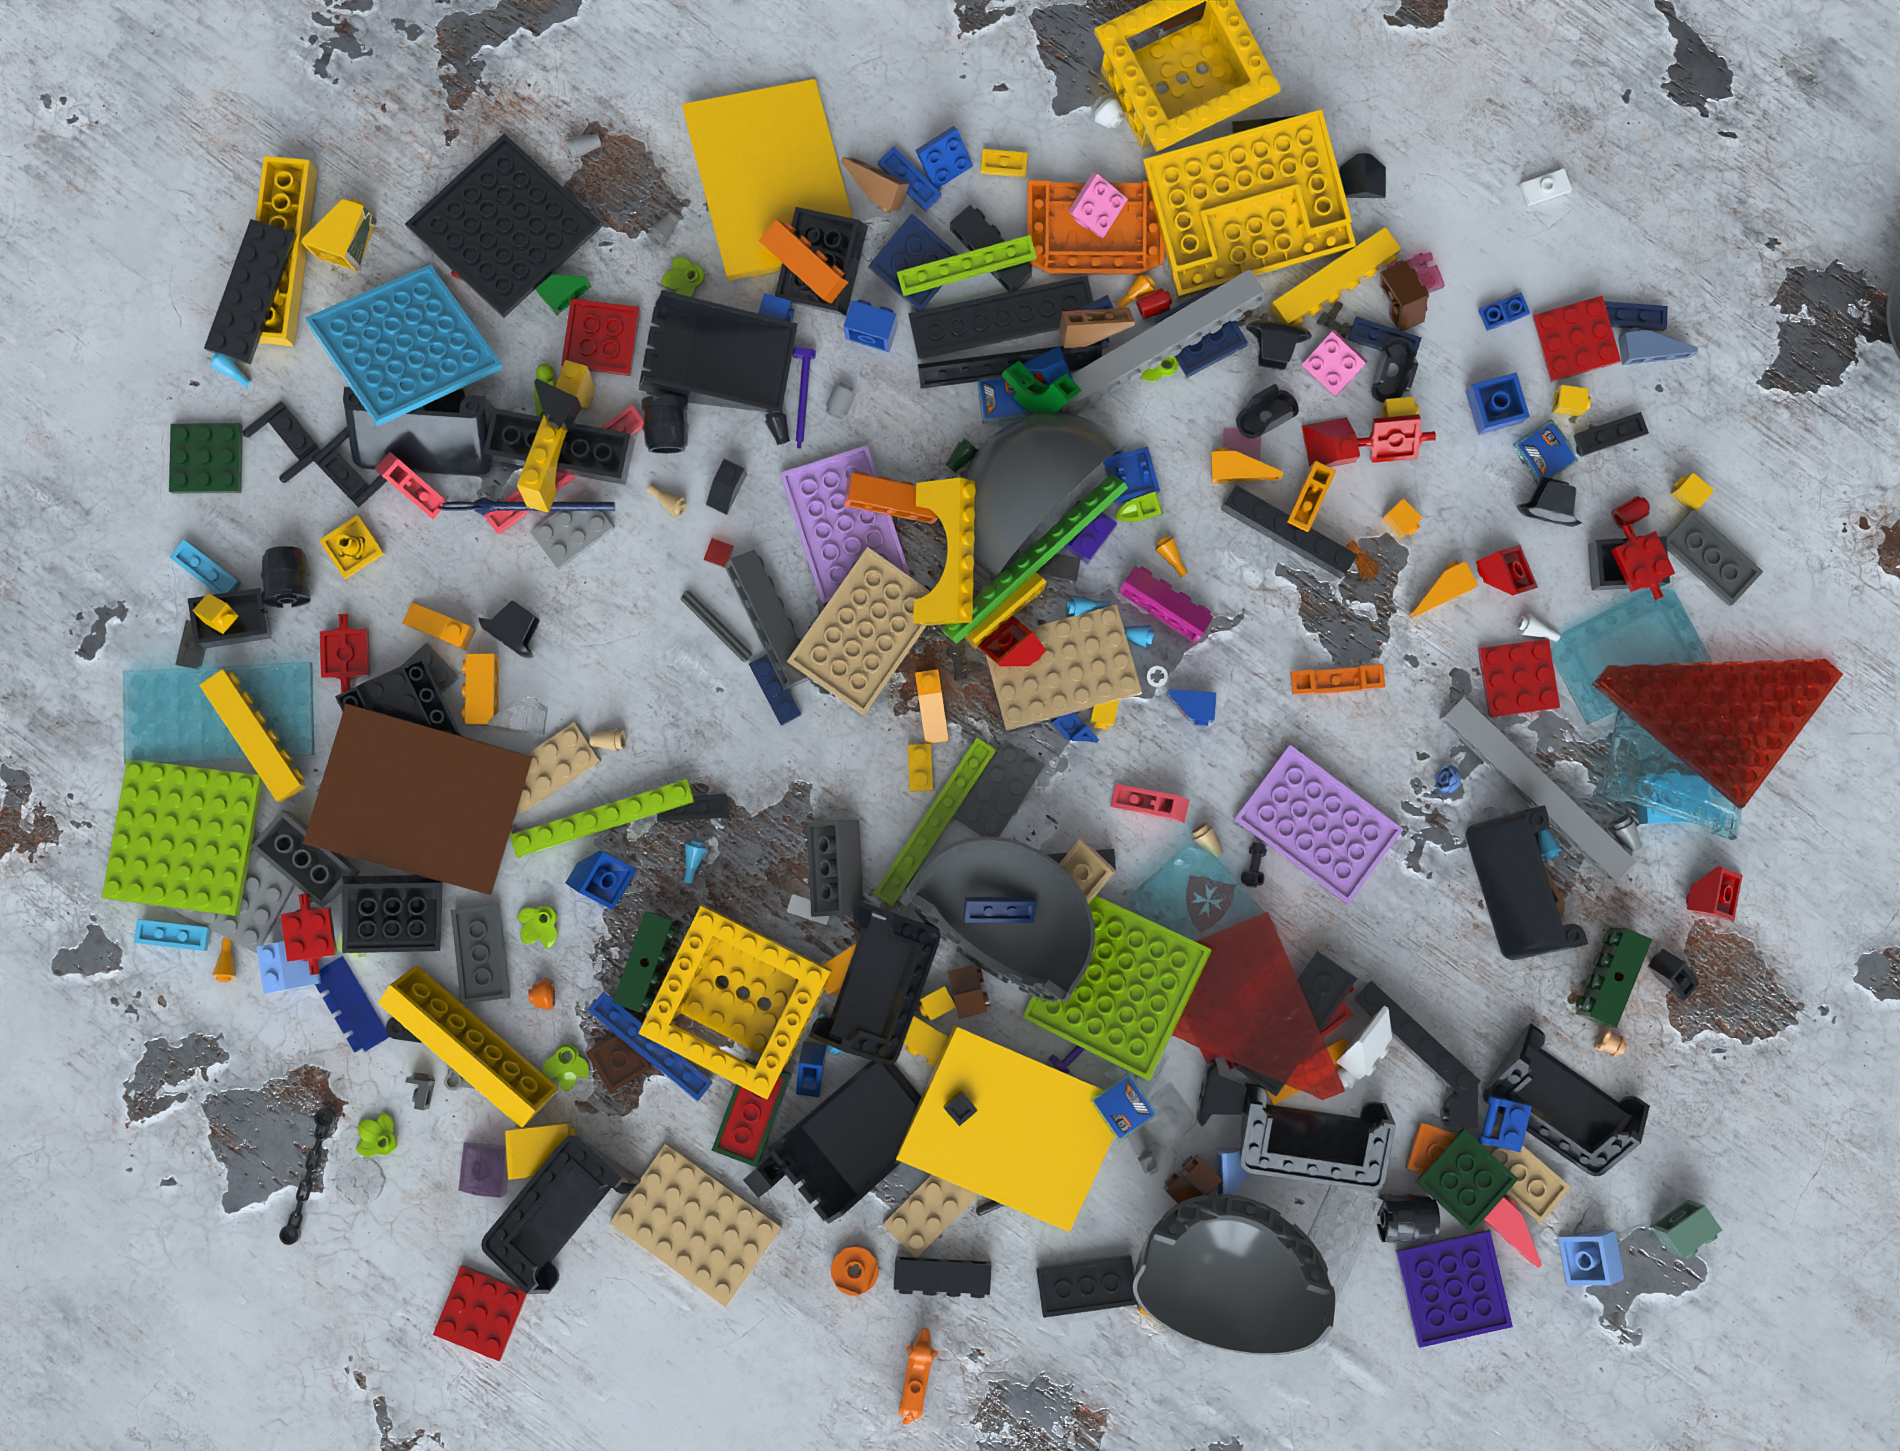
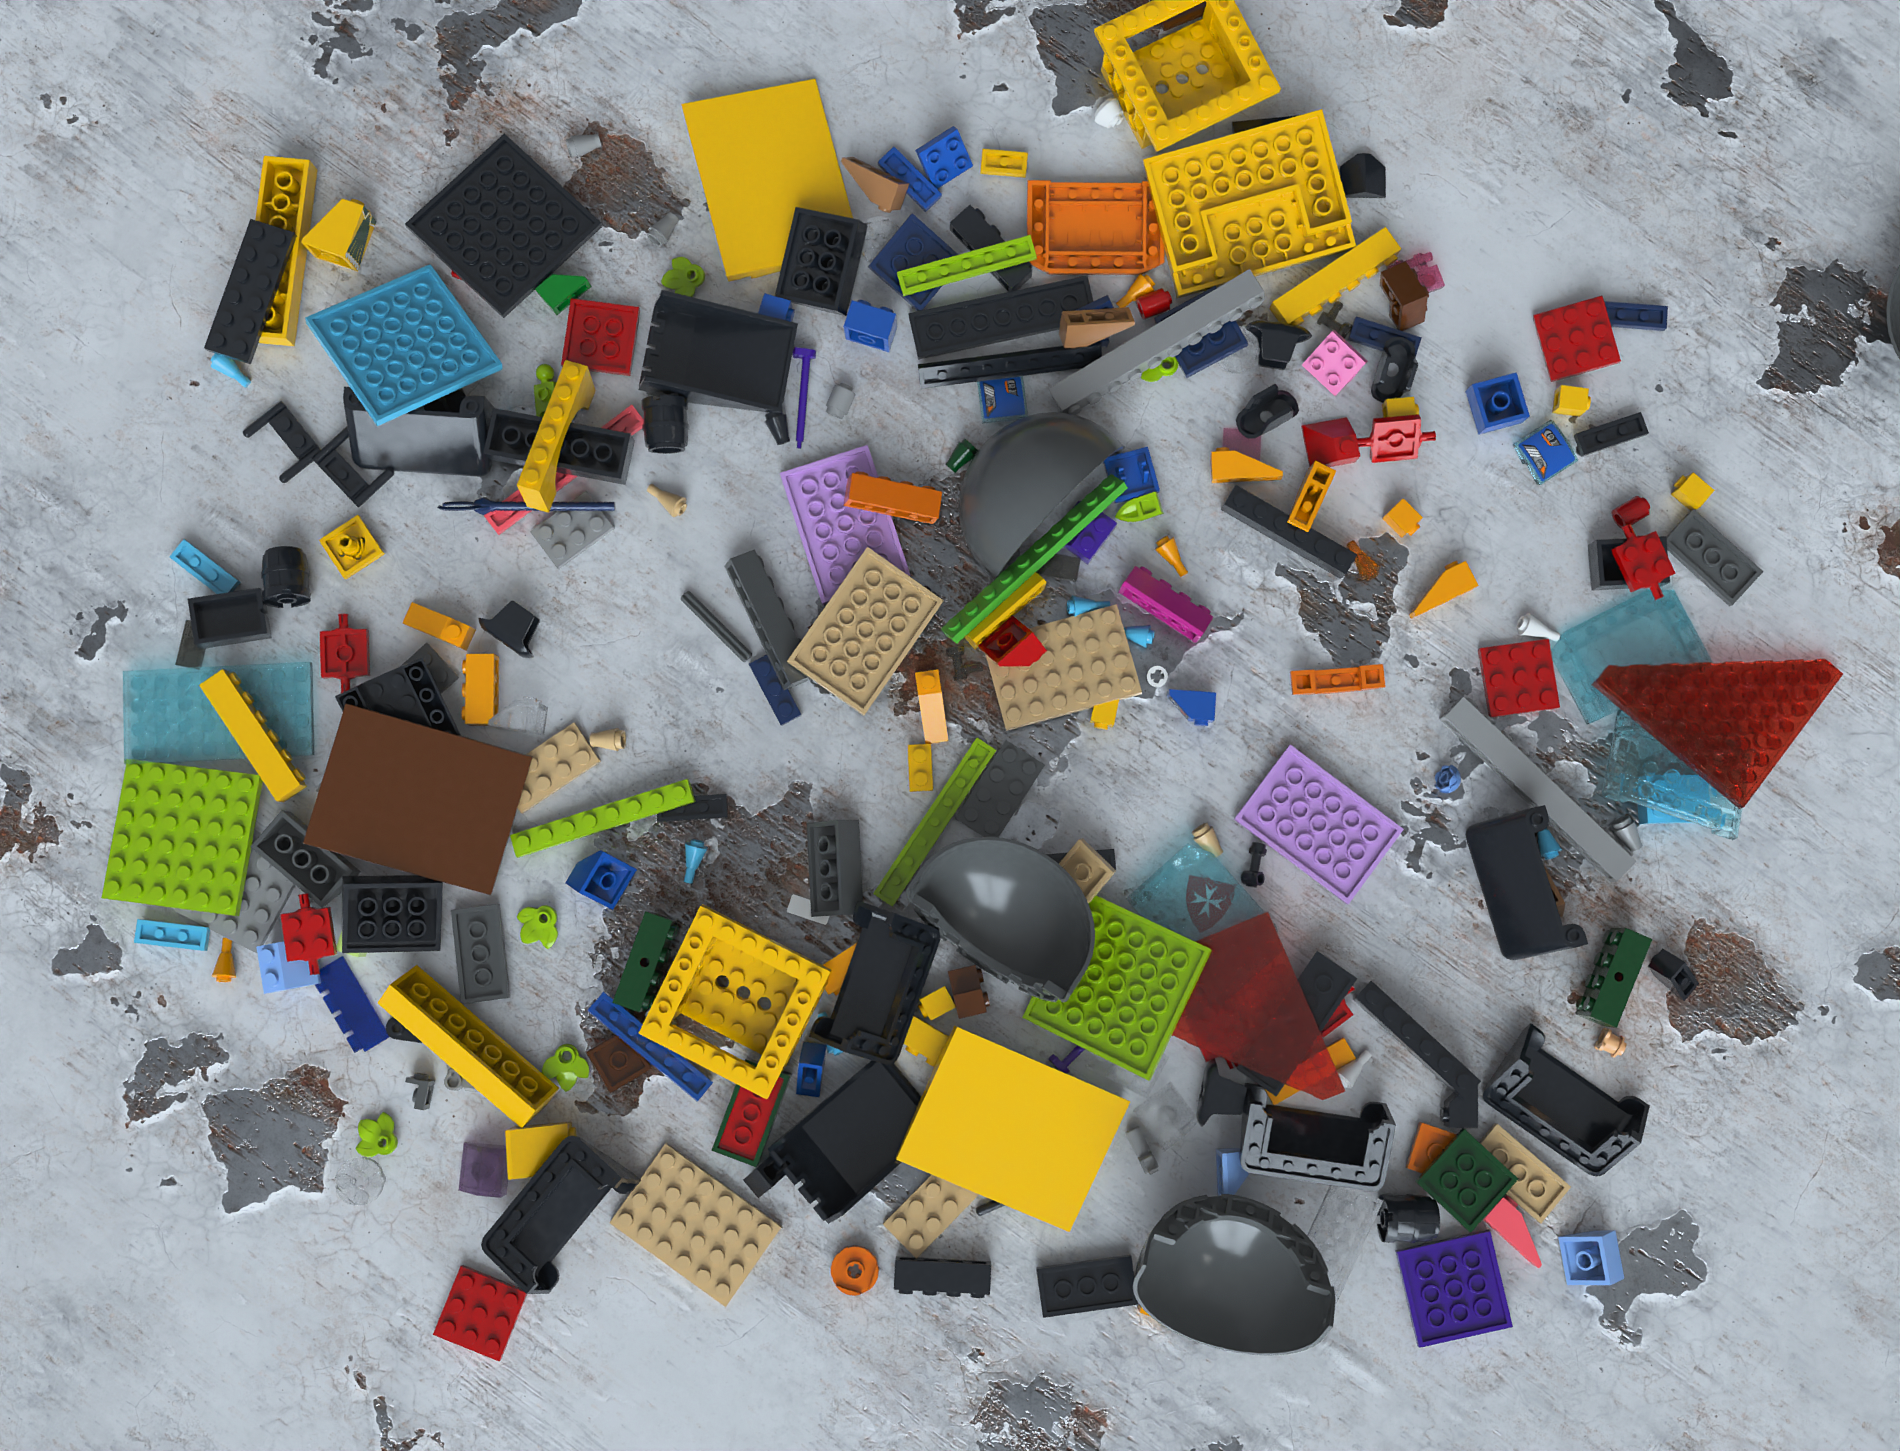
(205, 458): dark green plate -> none
(215, 613): yellow brick -> none
(320, 1122): black piece -> none
(410, 485): coral slope -> none
(542, 994): orange cone -> none
(557, 405): black slope -> none
(718, 553): clear red plate -> none
(726, 486): black slope -> none
(803, 261): orange brick -> none
(916, 1378): orange animal -> none
(953, 595): yellow arch -> none
(960, 1108): black plate -> none
(999, 909): dark blue plate -> none
(1036, 395): green arch -> none
(1049, 366): blue slope -> none
(1073, 728): blue slope -> none
(1097, 205): bright pink plate -> none
(1124, 1107): slope -> none
(1150, 803): coral slope -> none
(1192, 1180): reddish brown brick -> none
(1368, 1045): white slope -> none
(1504, 311): blue slope -> none
(1507, 571): red slope -> none
(1512, 1124): blue plate -> none
(1545, 187): white plate -> none
(1552, 502): black piece -> none
(1650, 346): sand blue slope -> none
(1686, 1229): sand green brick -> none
(1716, 894): red slope -> none

